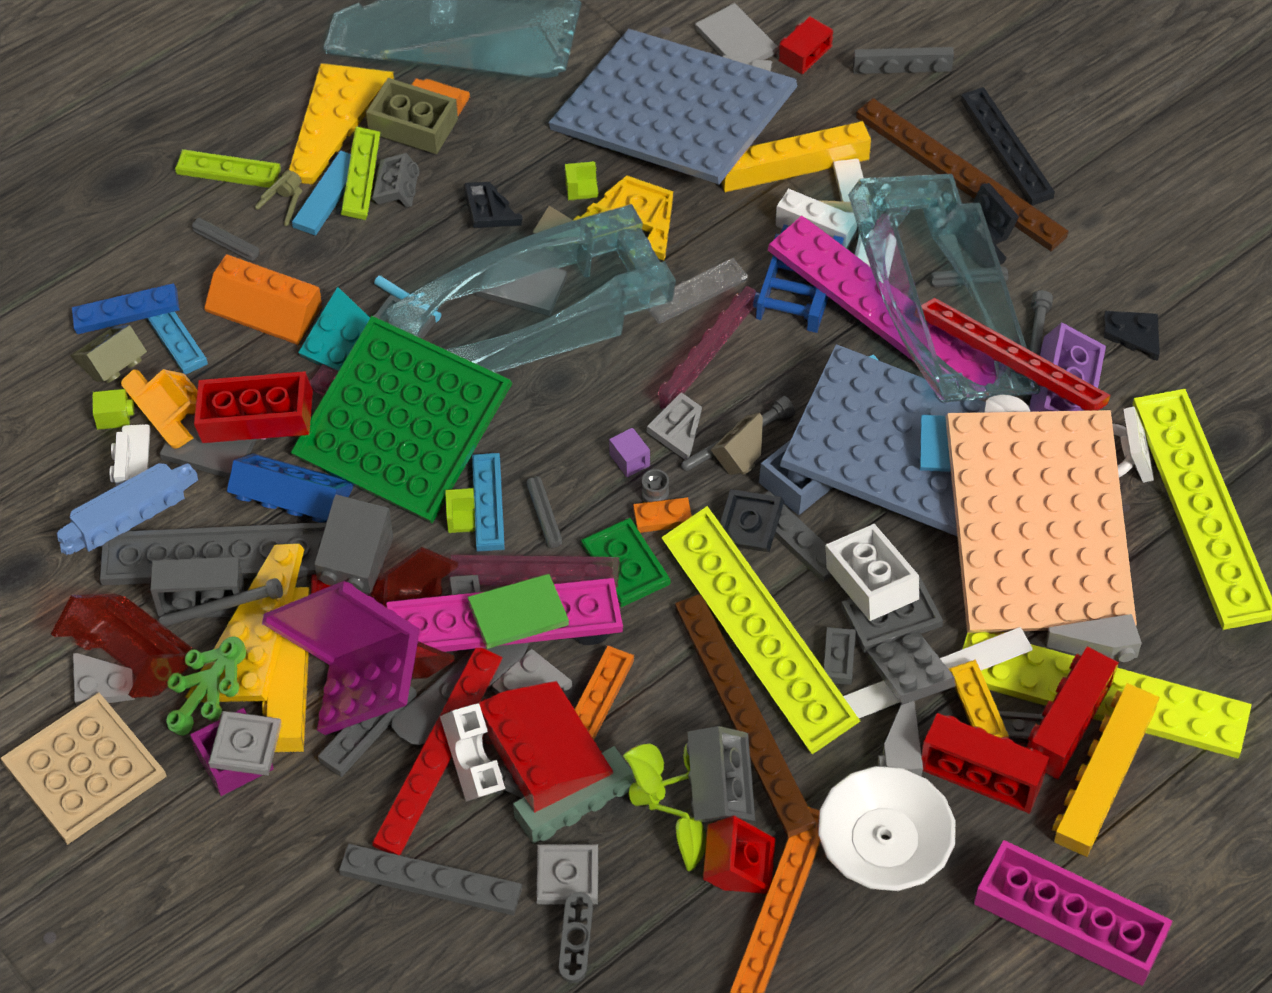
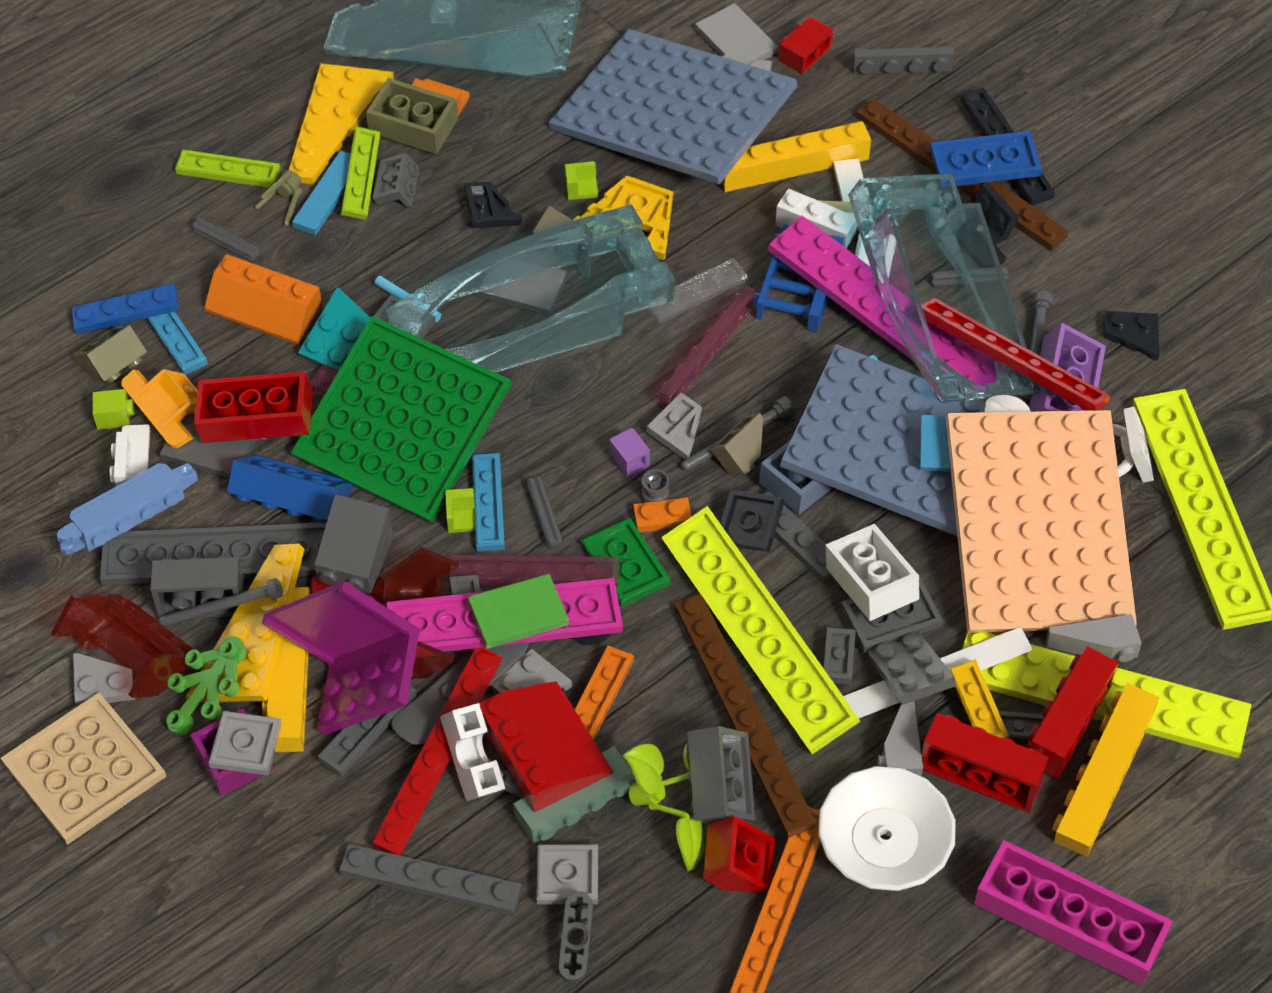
(987, 158): none -> blue plate

